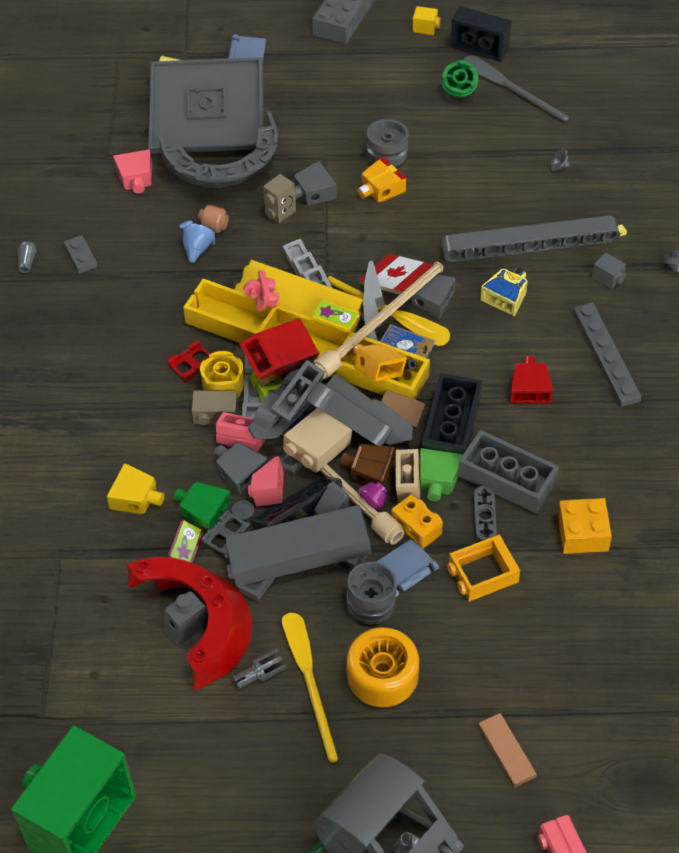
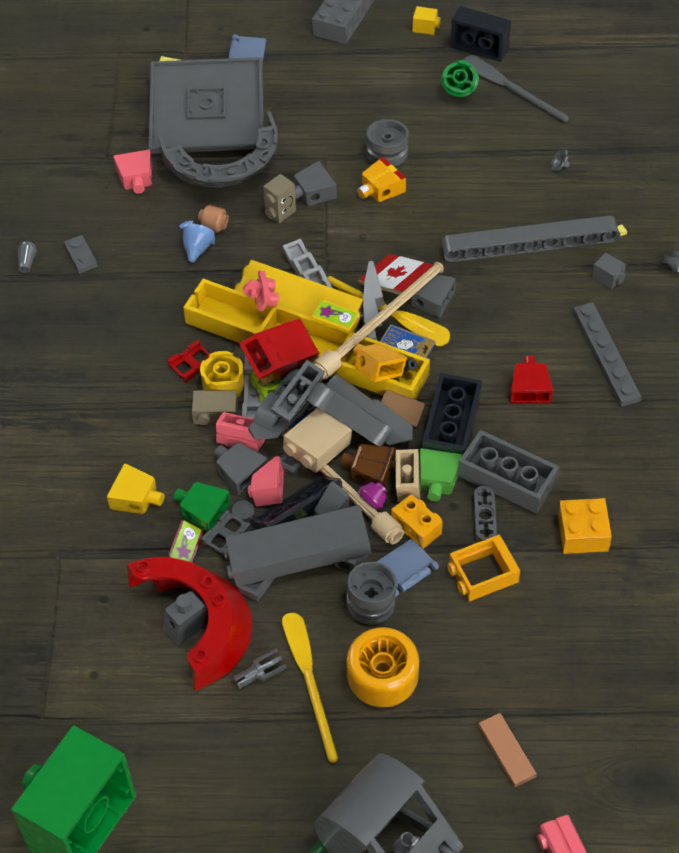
(505, 290): torso -> none

